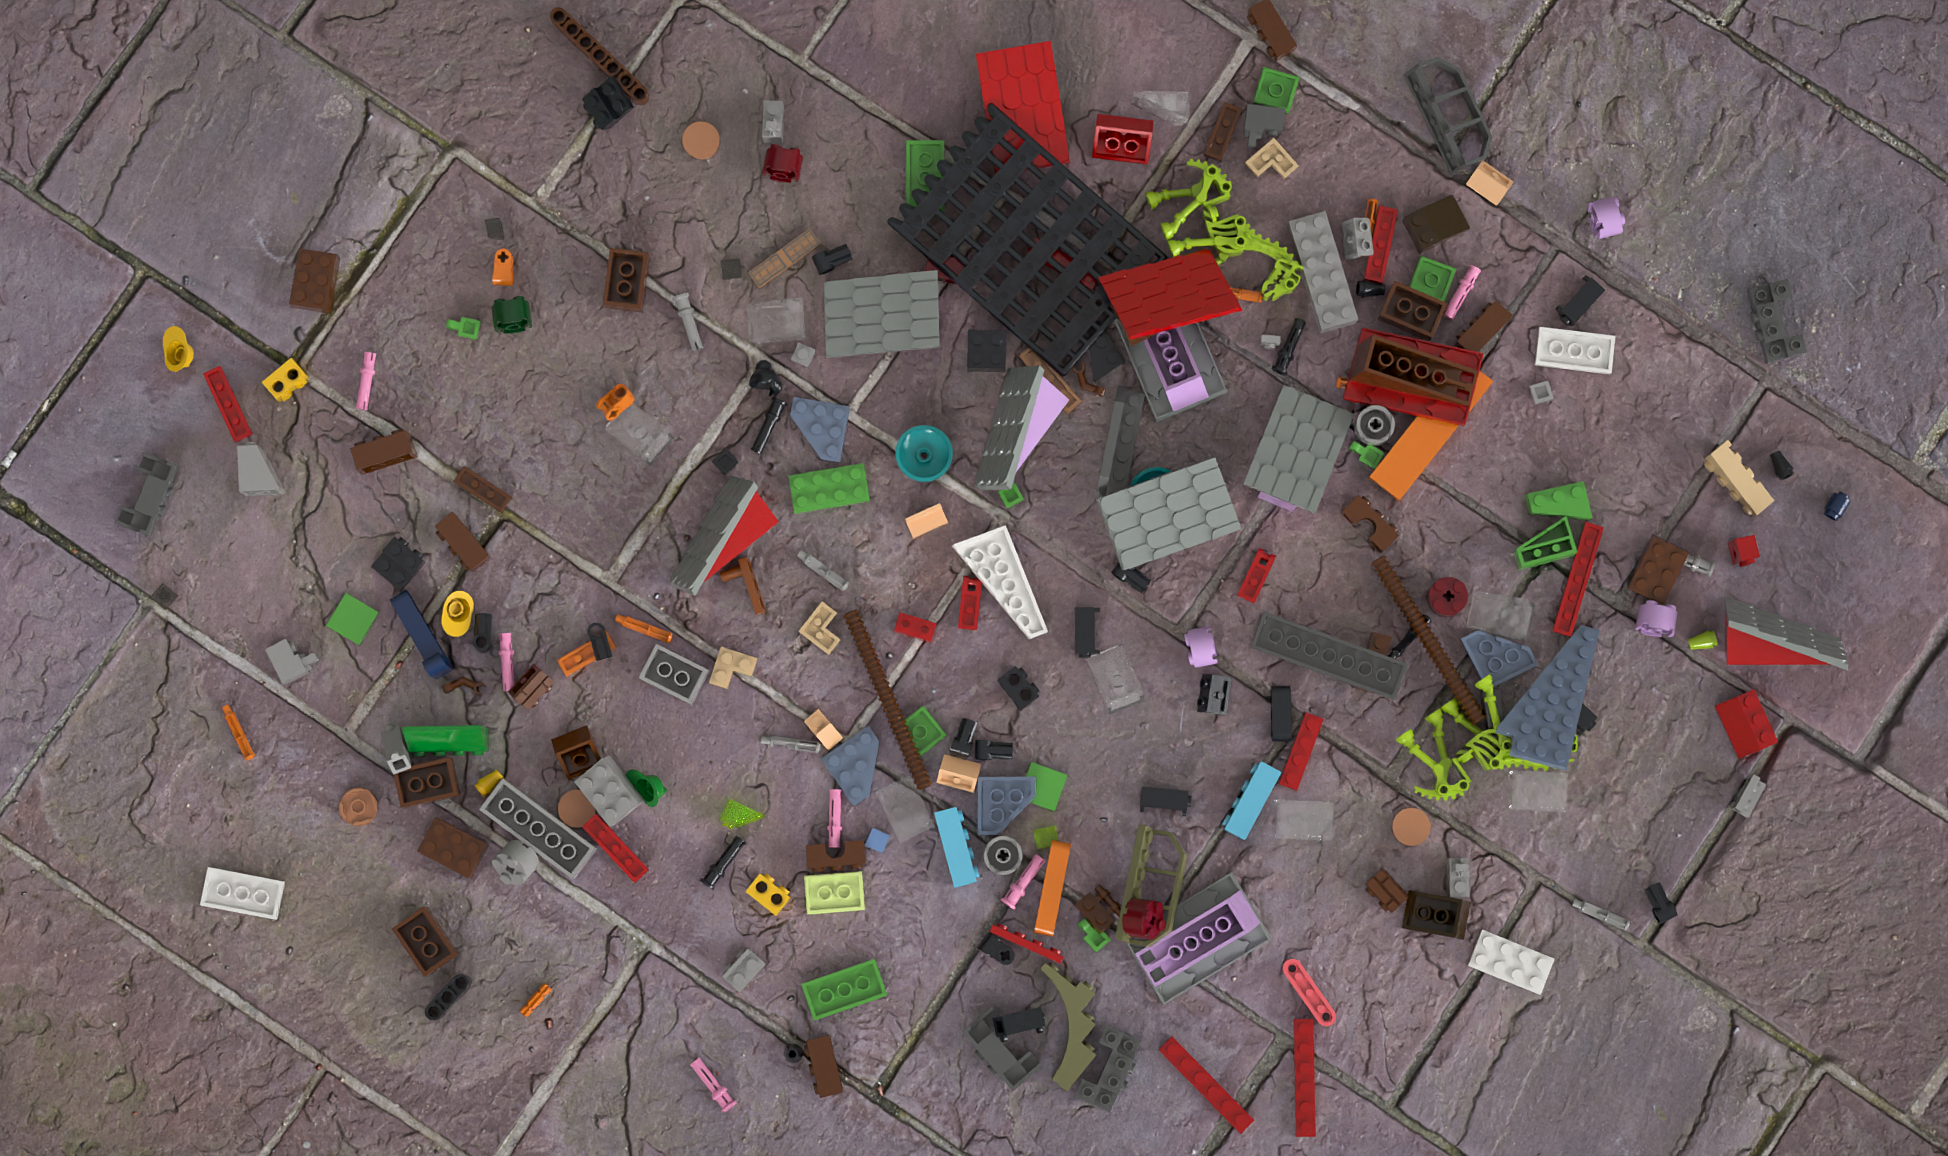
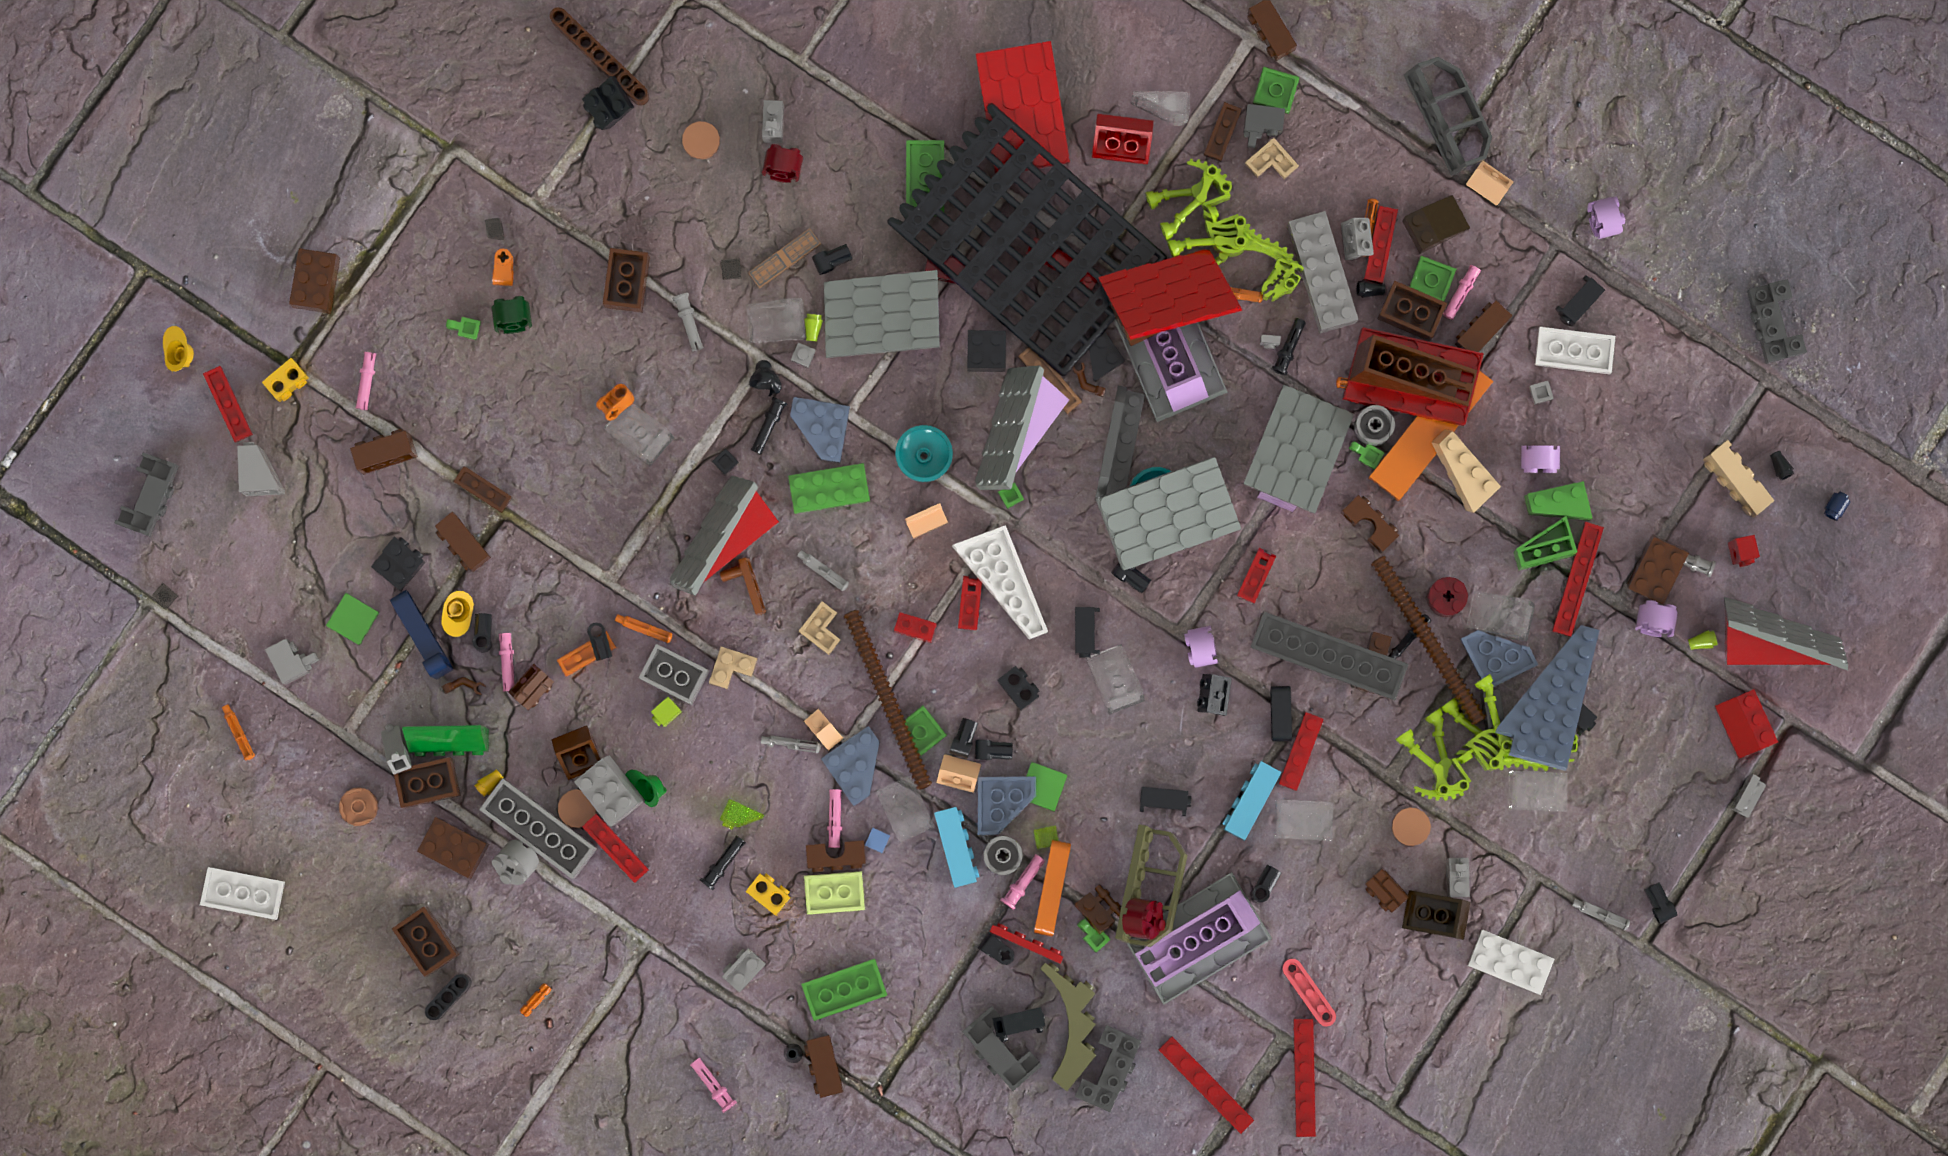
(665, 712): none -> lime brick
(812, 326): none -> lime cone
(1266, 883): none -> black piece
(1468, 475): none -> tan wedge
(1540, 458): none -> lavender brick

